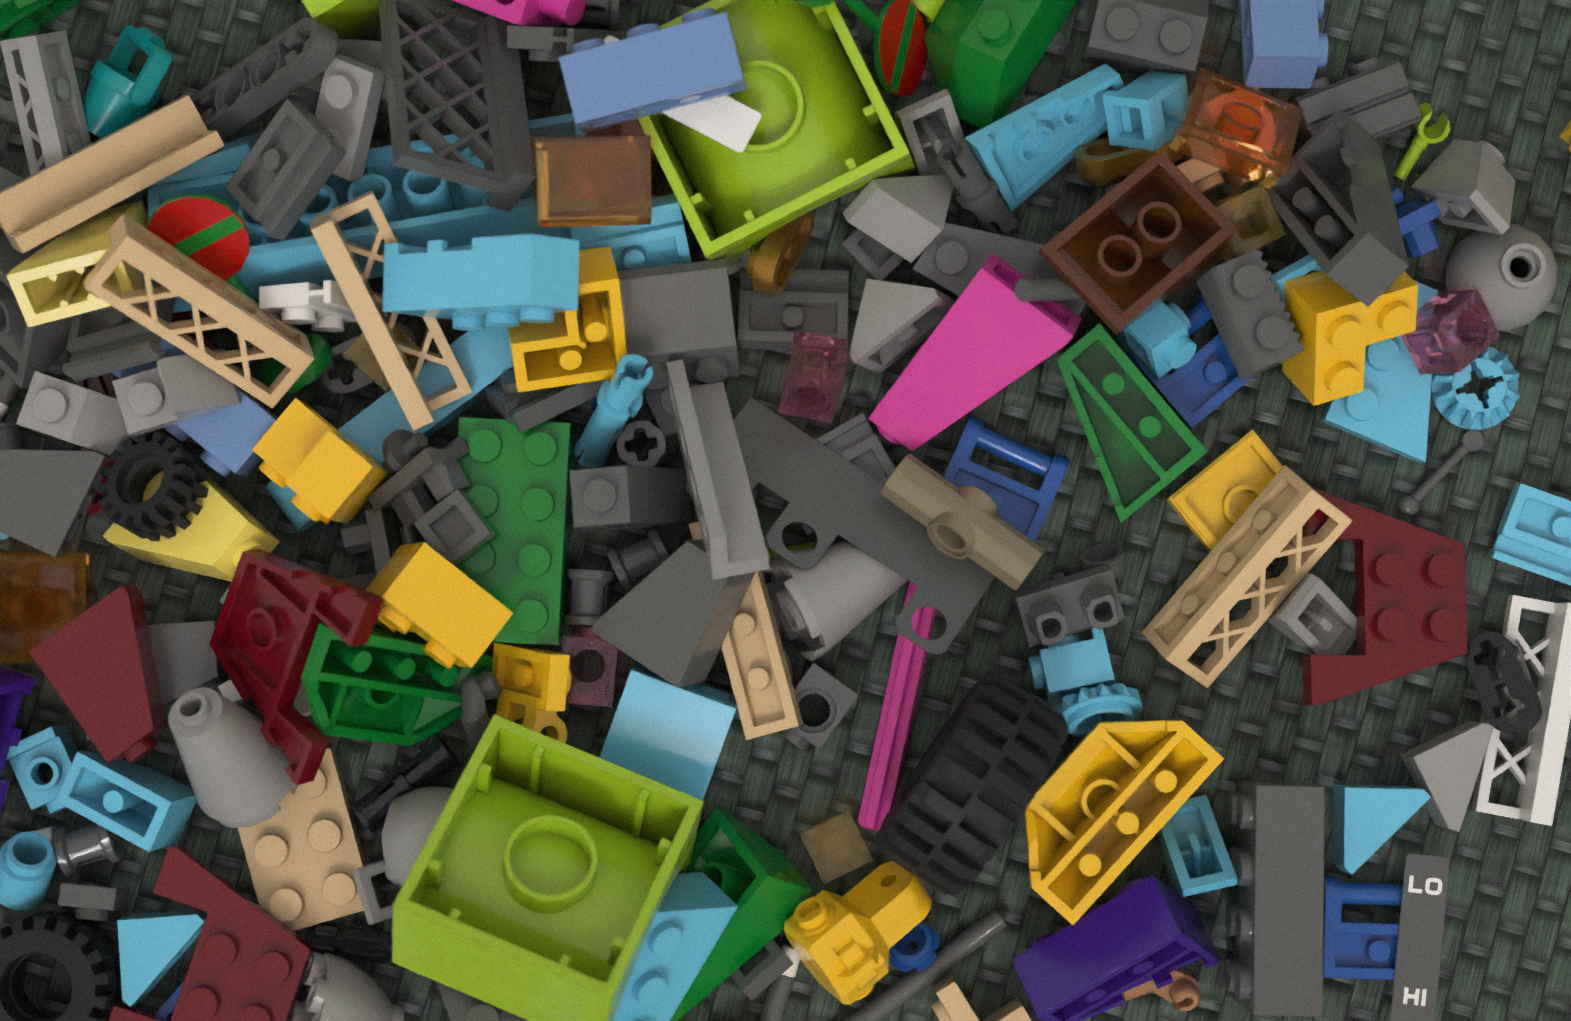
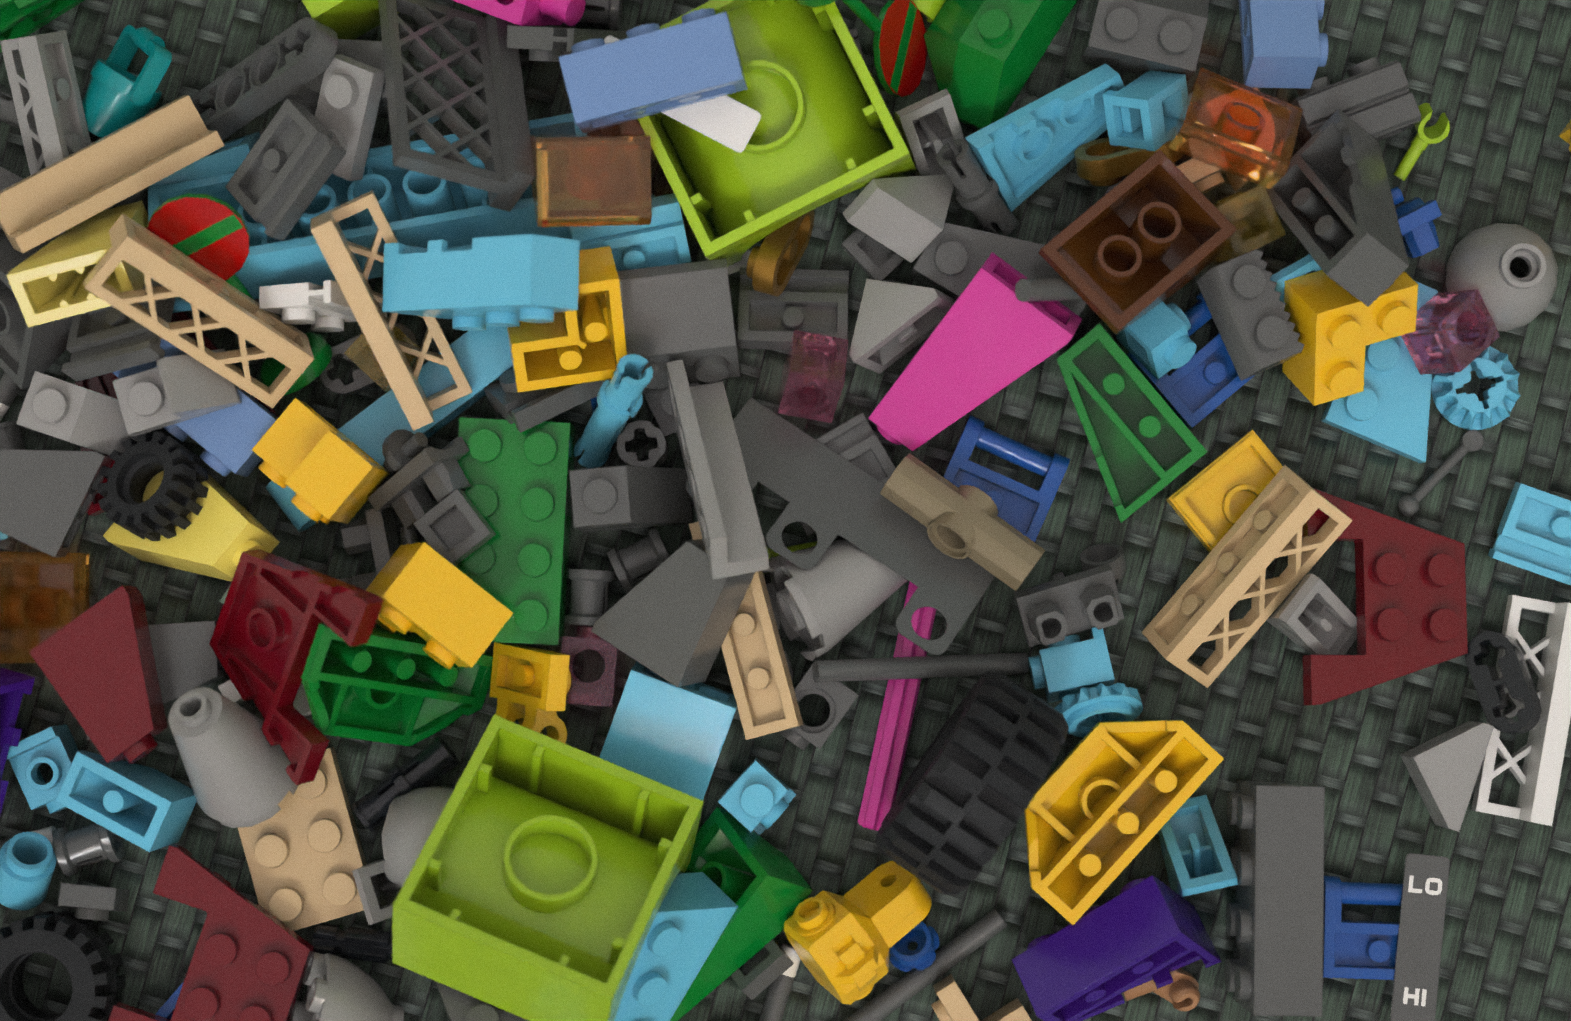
(152, 946): medium azure slope -> none
(474, 714): dark grey arm -> none
(757, 797): none -> medium azure brick
(836, 846): clear yellow plate -> none
(919, 667): none -> dark grey bar
(1367, 818): medium azure slope -> none
(1469, 186): light grey slope -> none

